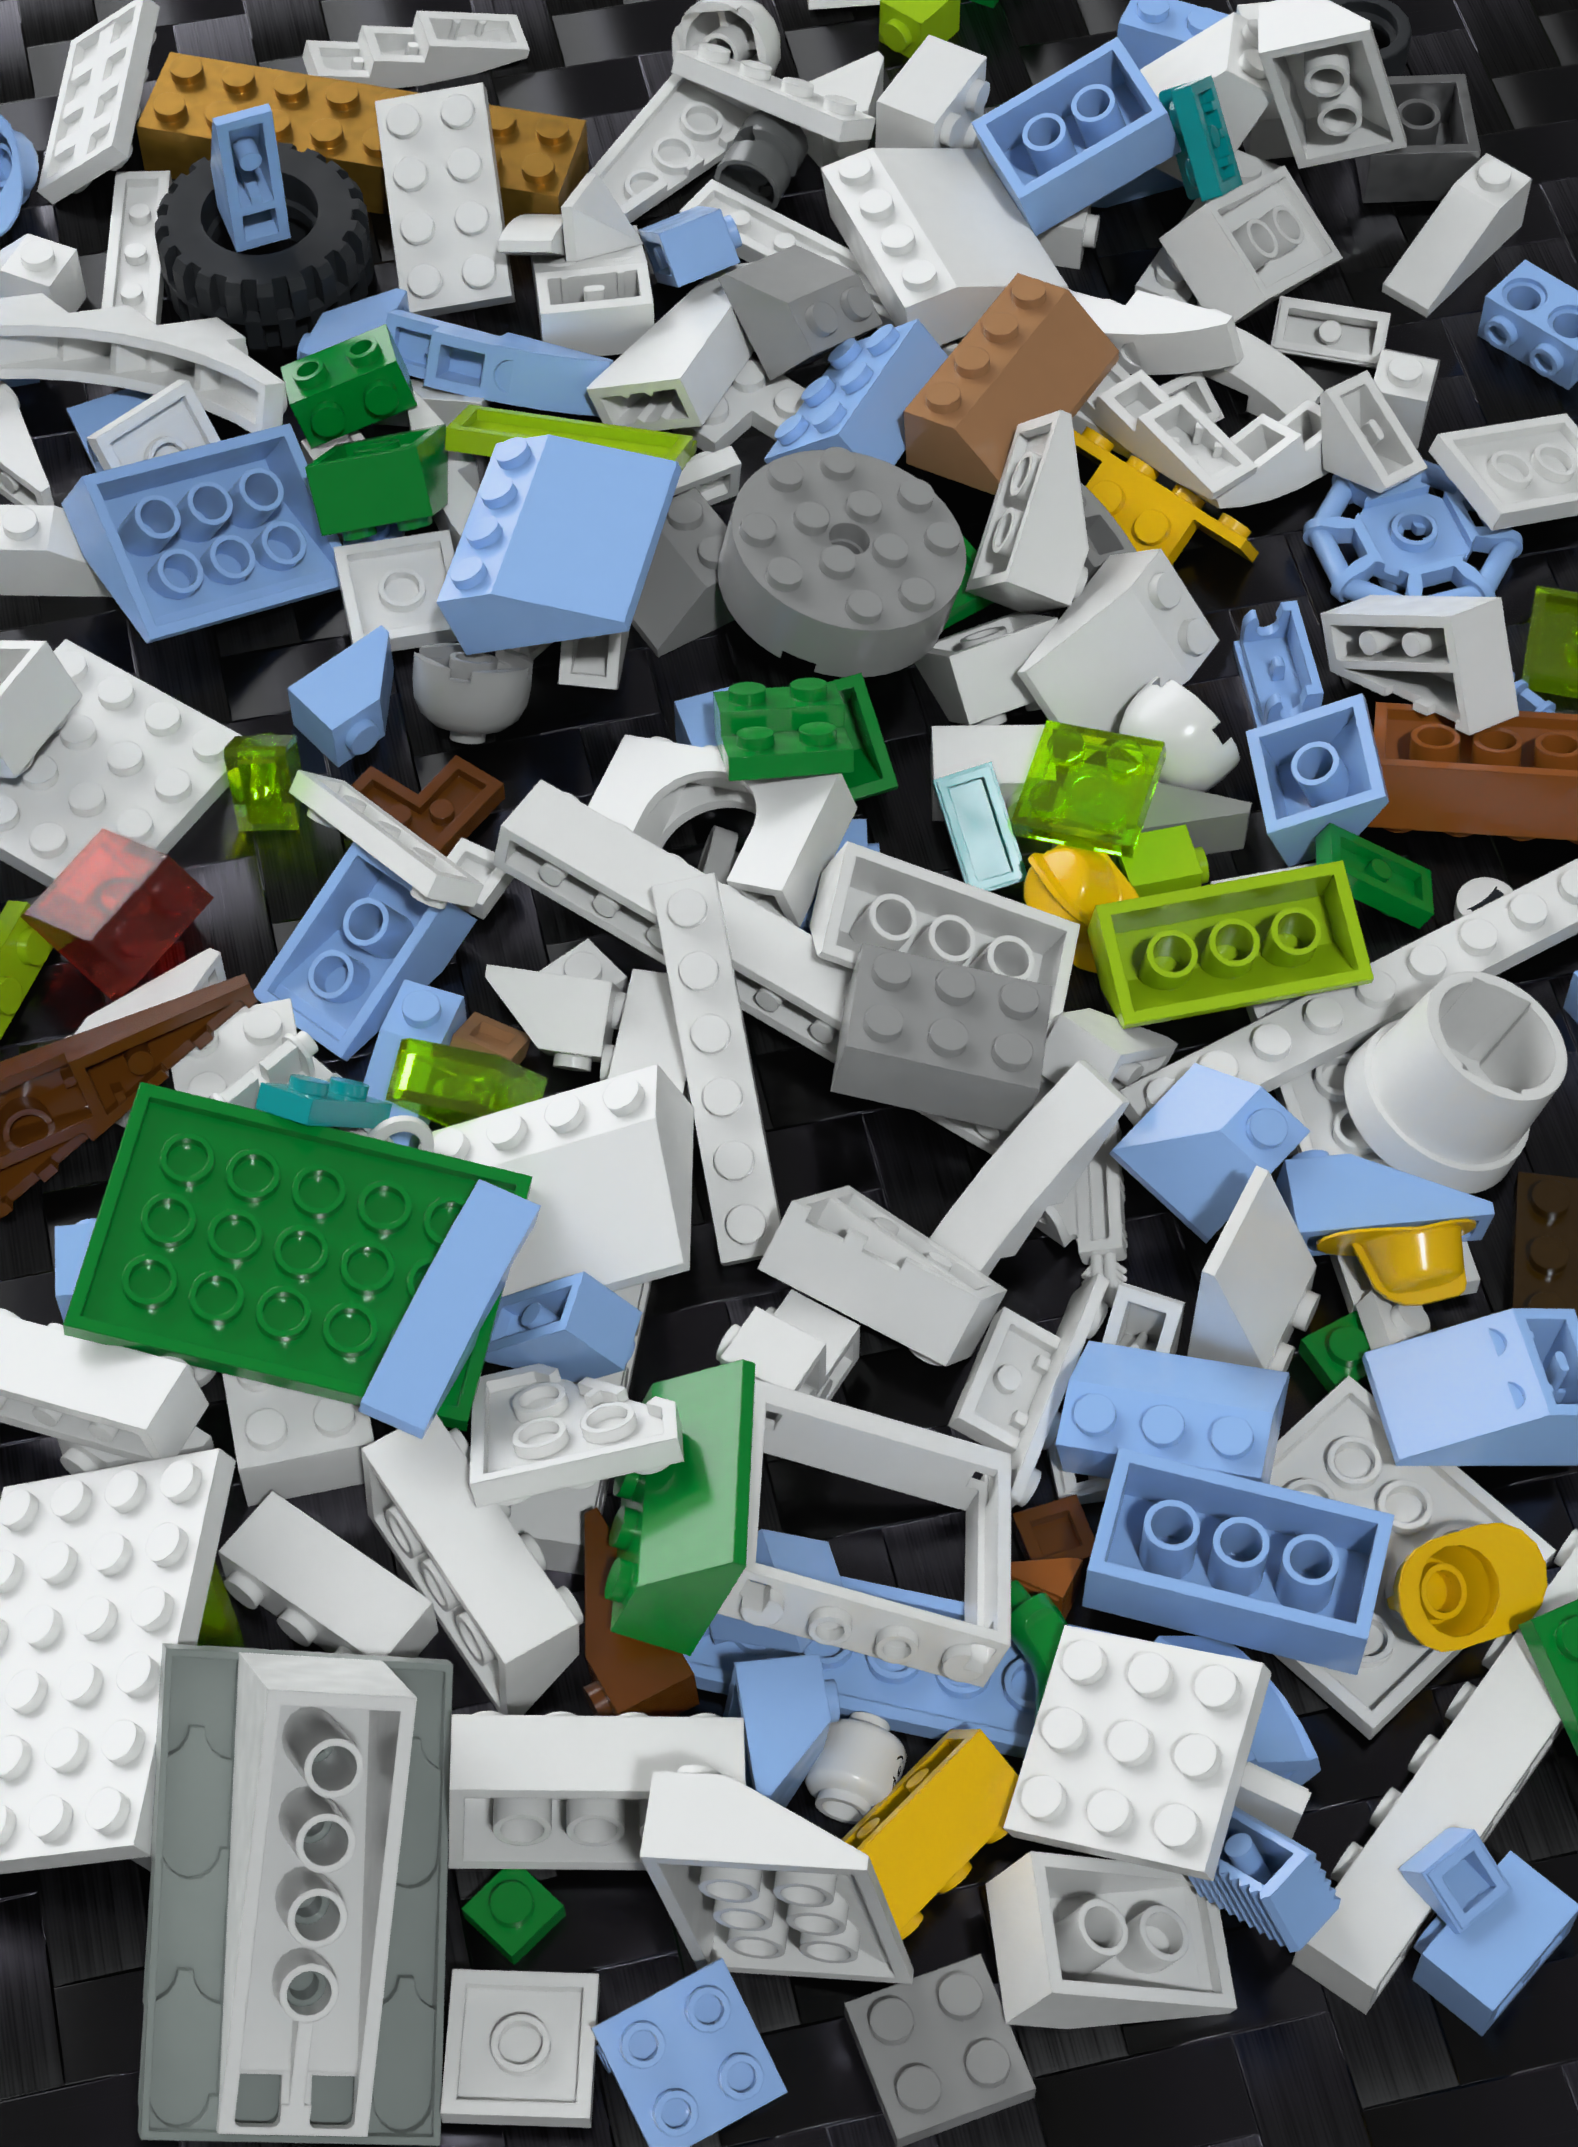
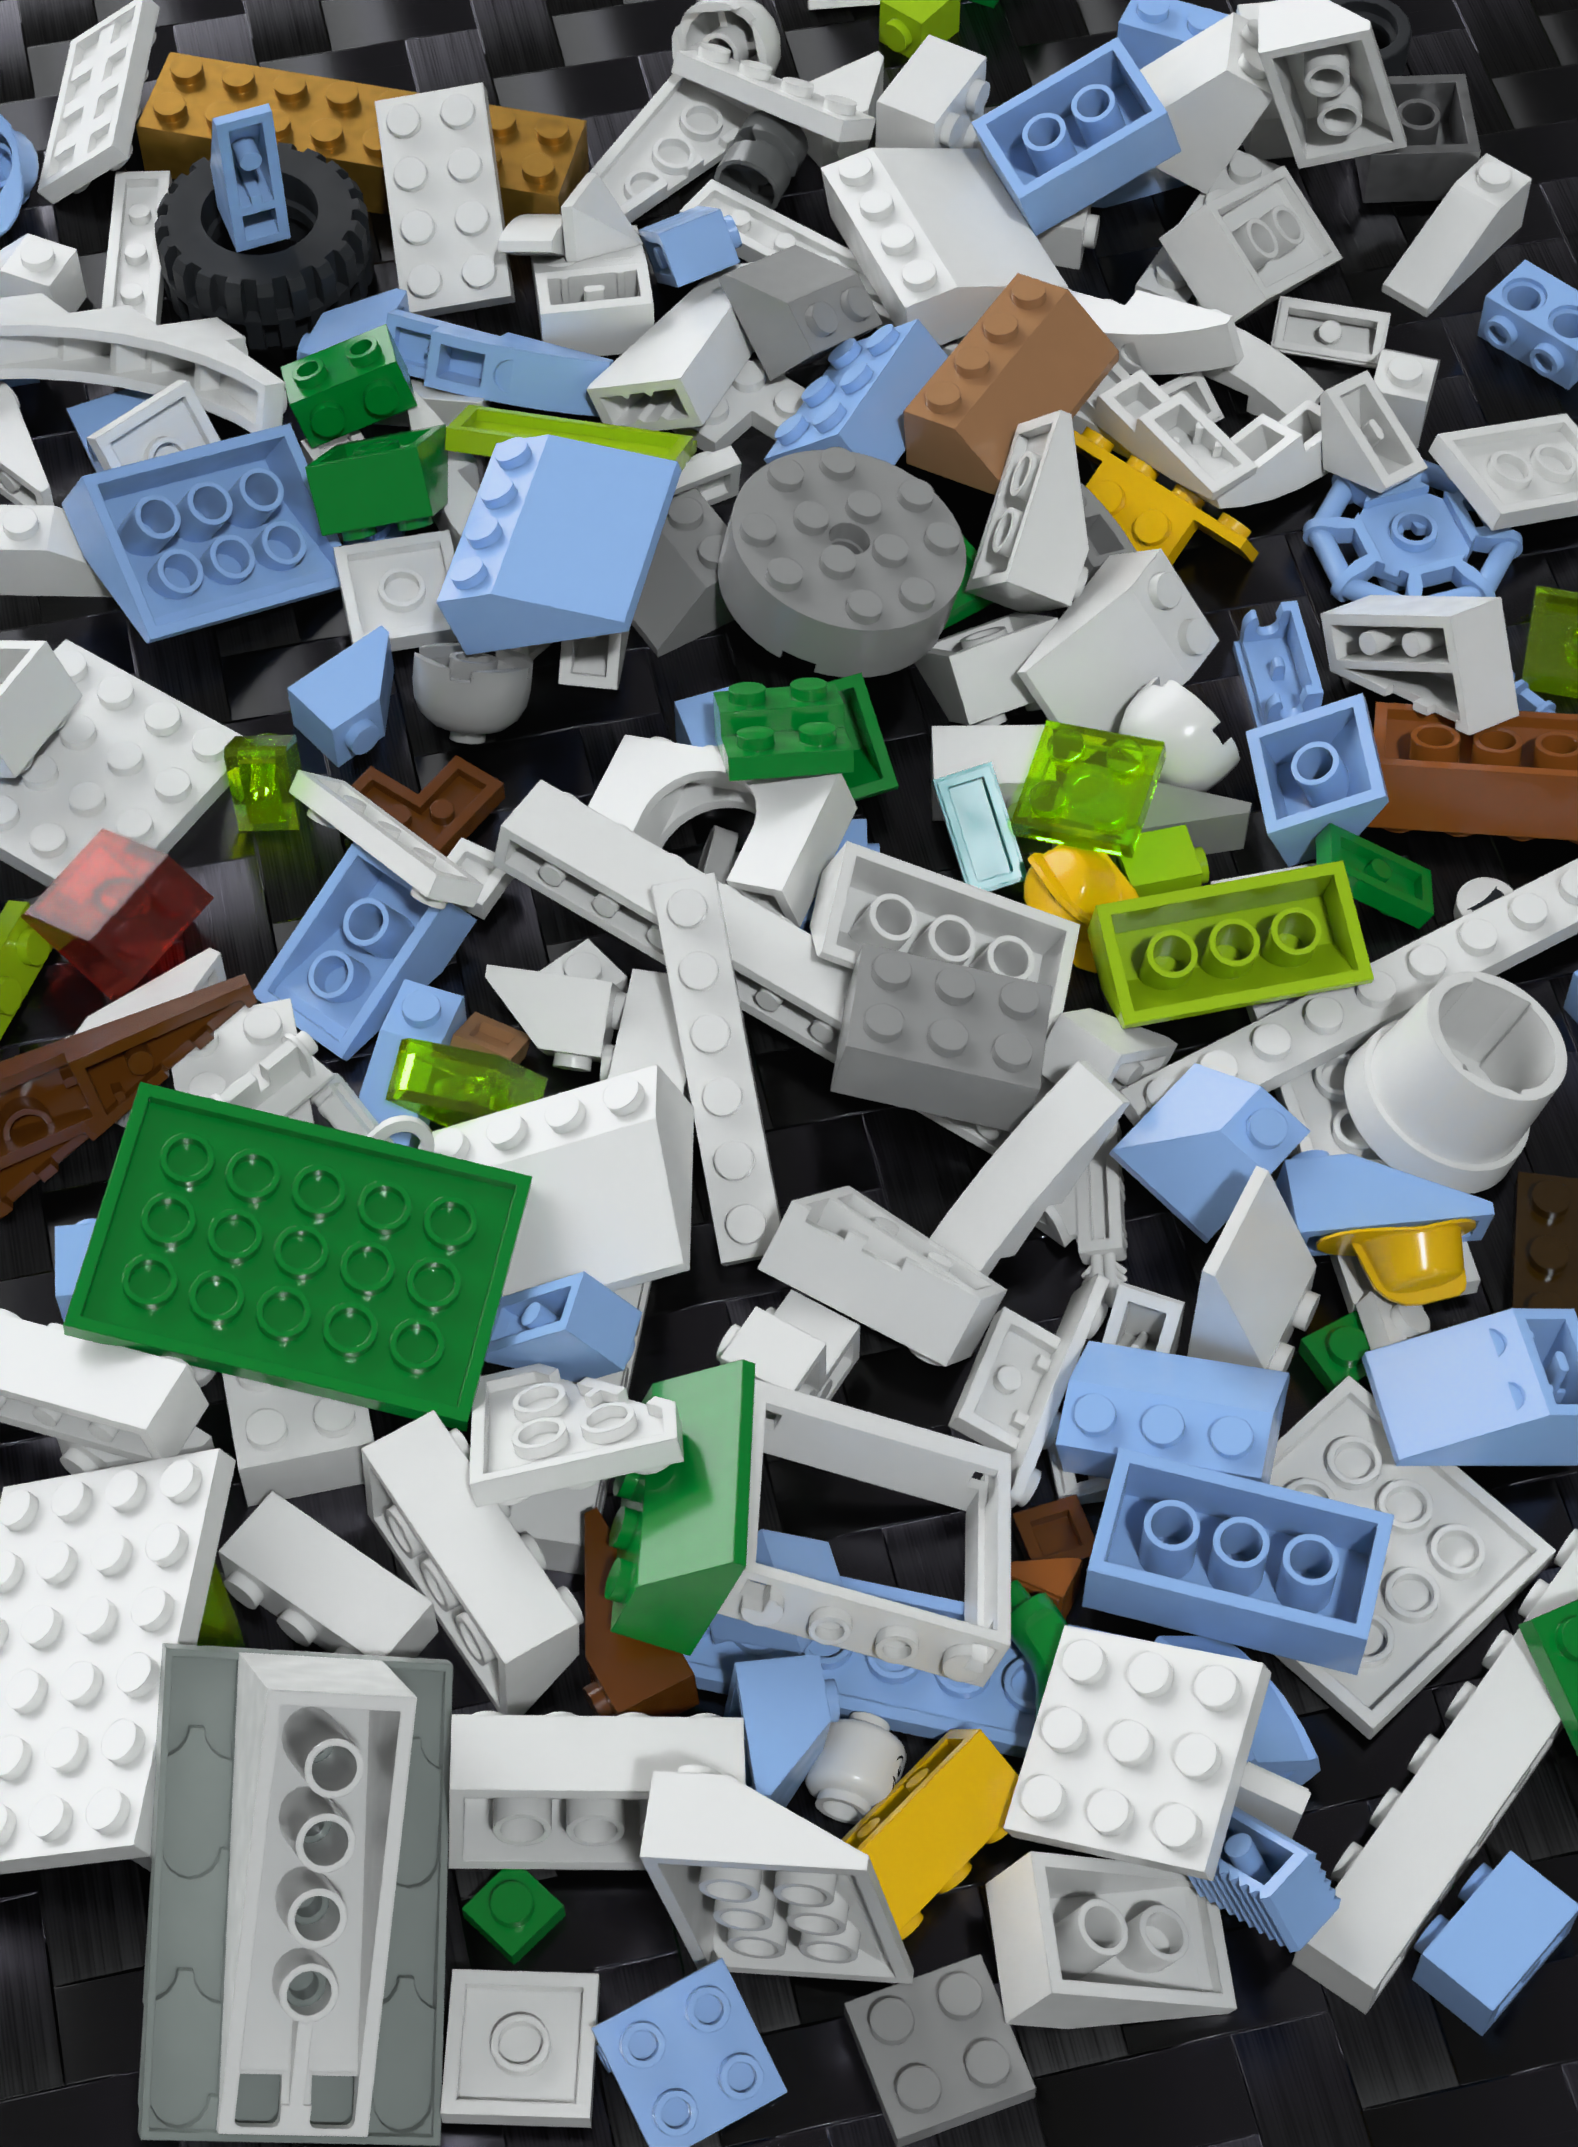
(323, 1103): teal plate -> none
(431, 51): white slope -> none
(449, 1309): light blue slope -> none
(1206, 150): teal bracket -> none
(1456, 1877): light blue slope -> none
(1470, 1586): yellow piece -> none

